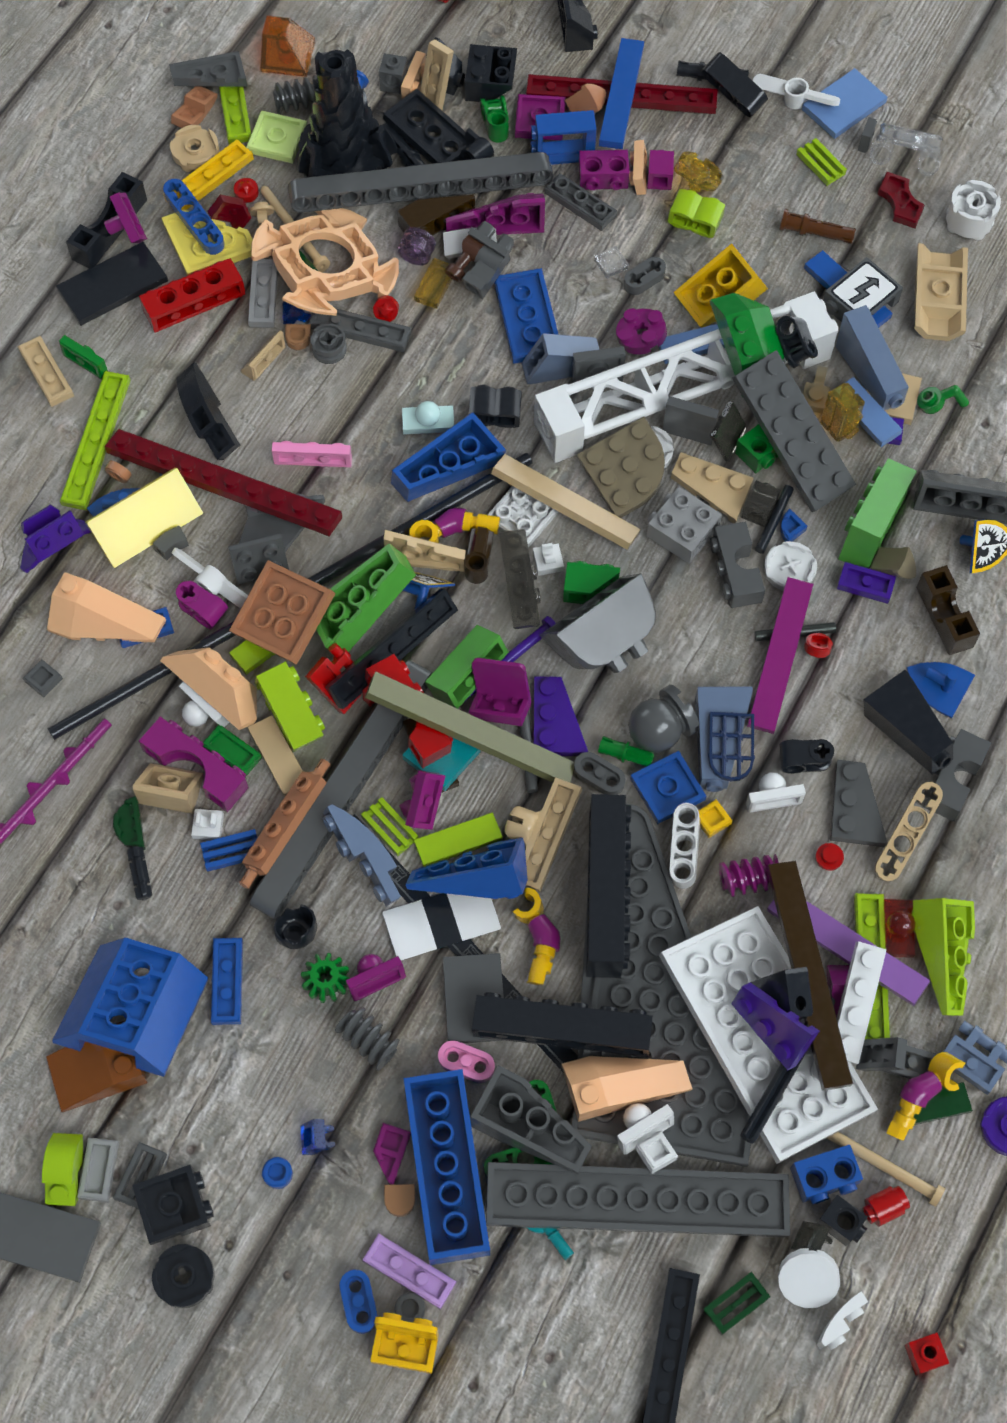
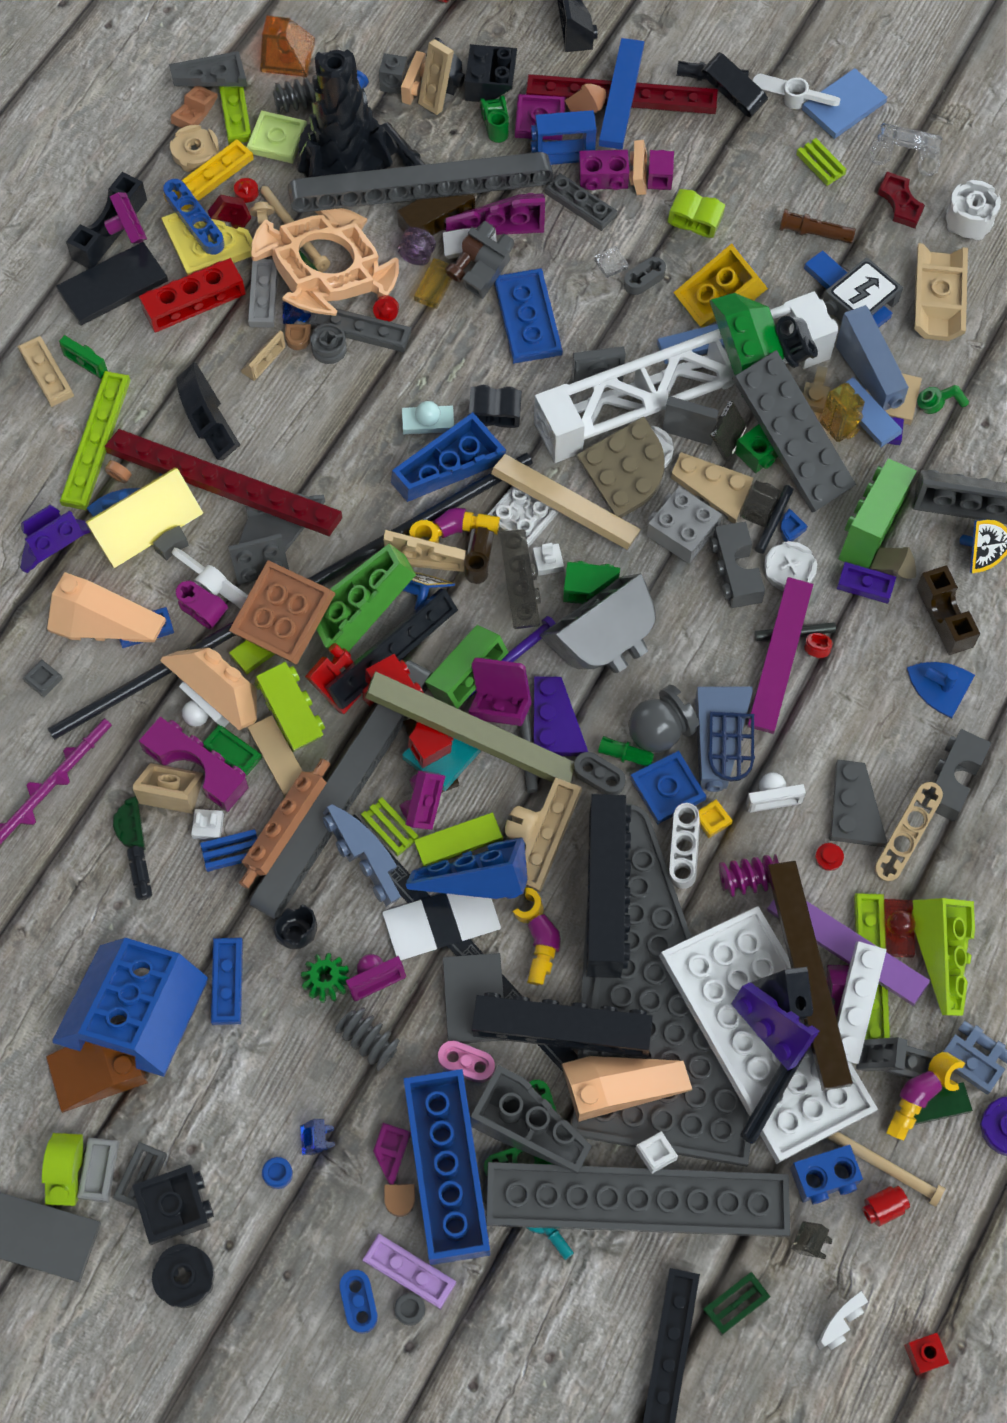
(311, 454): bright pink plate -> none
(405, 1343): yellow bracket -> none
(416, 104): black hinge -> none
(553, 357): sand blue slope -> none
(641, 319): magenta plate -> none
(643, 1125): white tile -> none
(698, 173): clear yellow plate -> none
(802, 755): black piece -> none
(809, 1278): white tile -> none
(842, 1207): black brick -> none
(867, 135): dark grey tile -> none
(909, 721): black slope -> none

